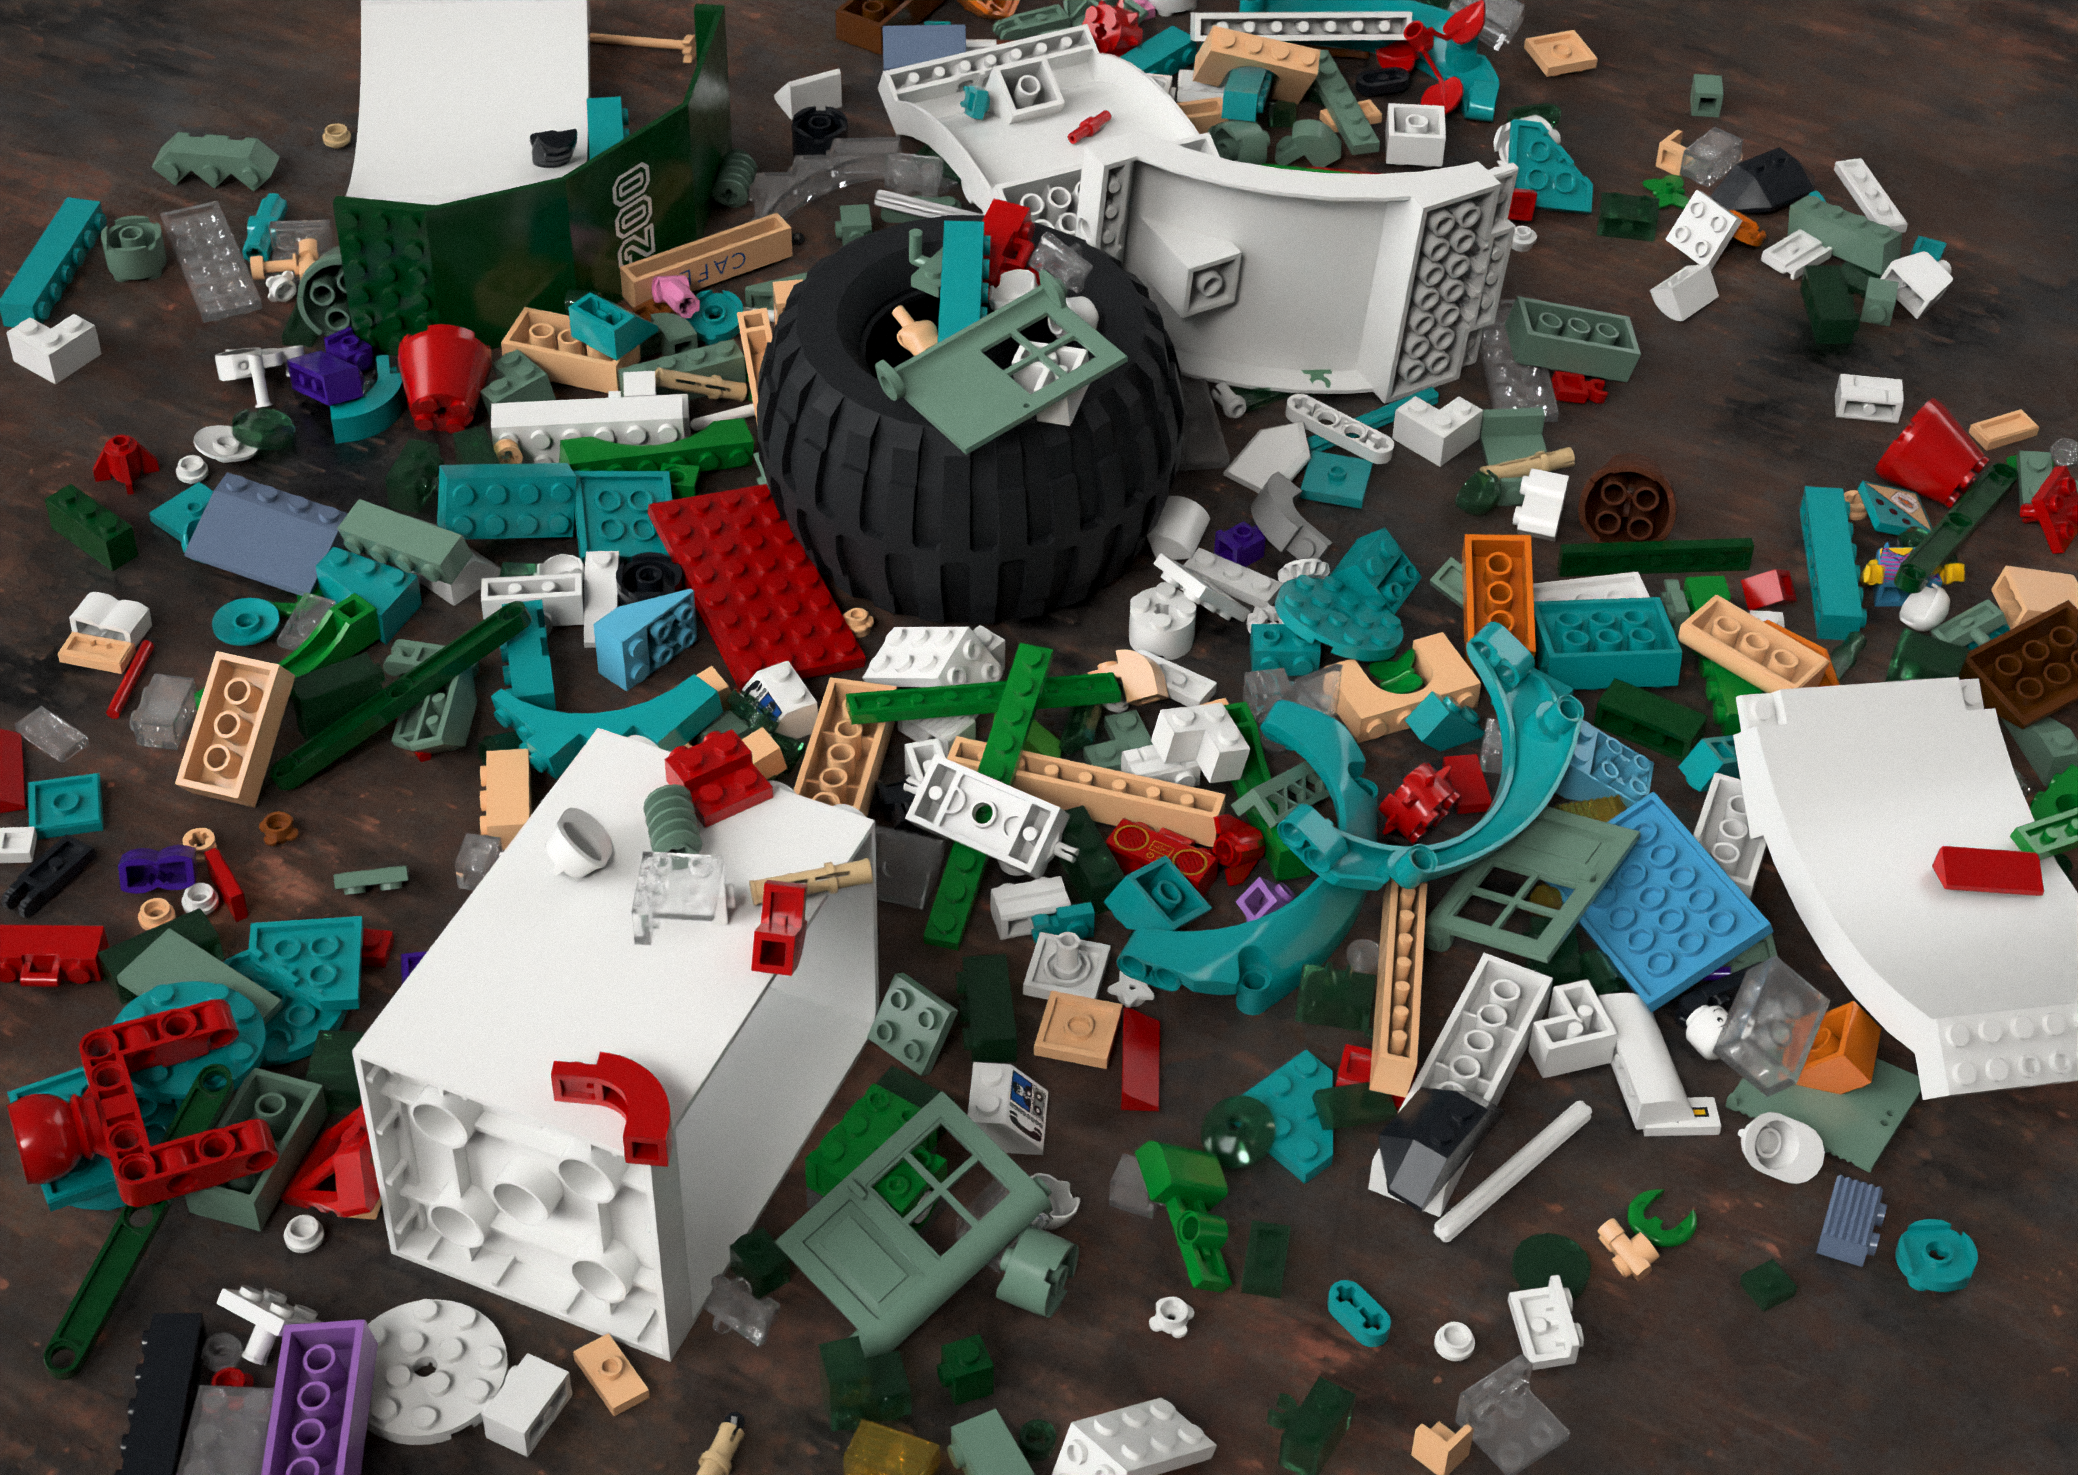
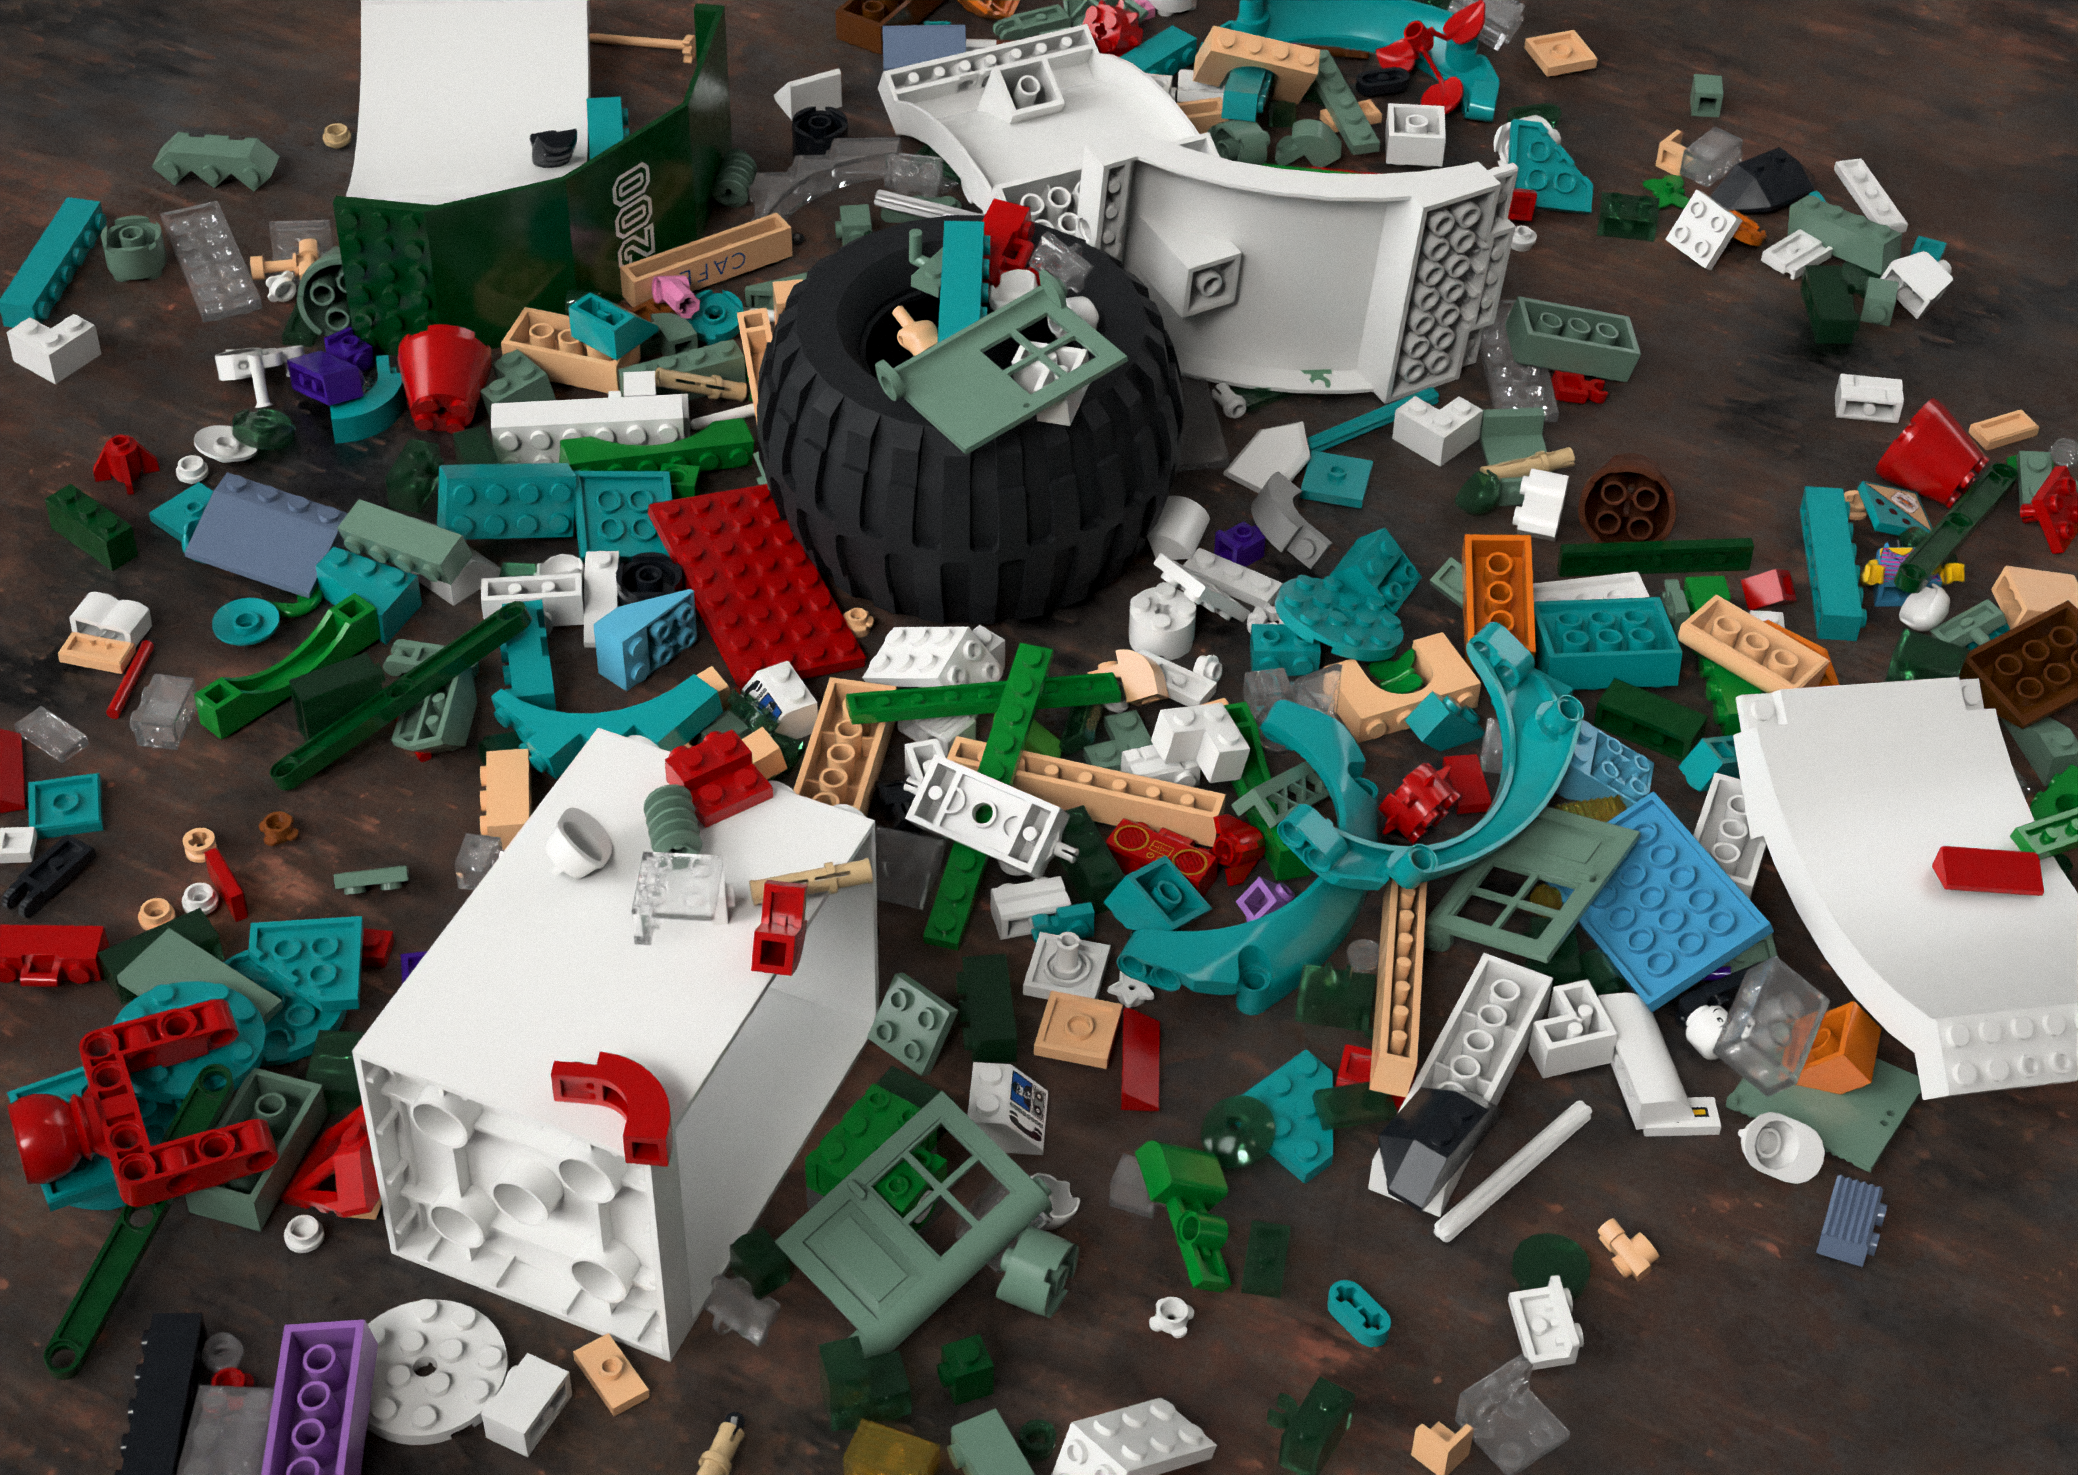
(147, 869): dark purple brick -> none
(235, 729): light nougat brick -> none
(258, 240): teal piece -> none
(268, 1313): white plate -> none
(304, 620): clear plate -> none
(508, 445): light nougat bush -> none
(975, 101): teal plate -> none
(1089, 127): red bar -> none
(1208, 667): none -> white plate
(1306, 25): white brick -> none
(1310, 567): white gear -> none
(1370, 445): white beam -> none
(1454, 1341): white plate -> none
(1652, 1228): green head -> none
(1685, 292): white brick -> none
(1768, 1285): clear green plate -> none
(1845, 655): clear green axle -> none
(1932, 1274): teal plate -> none

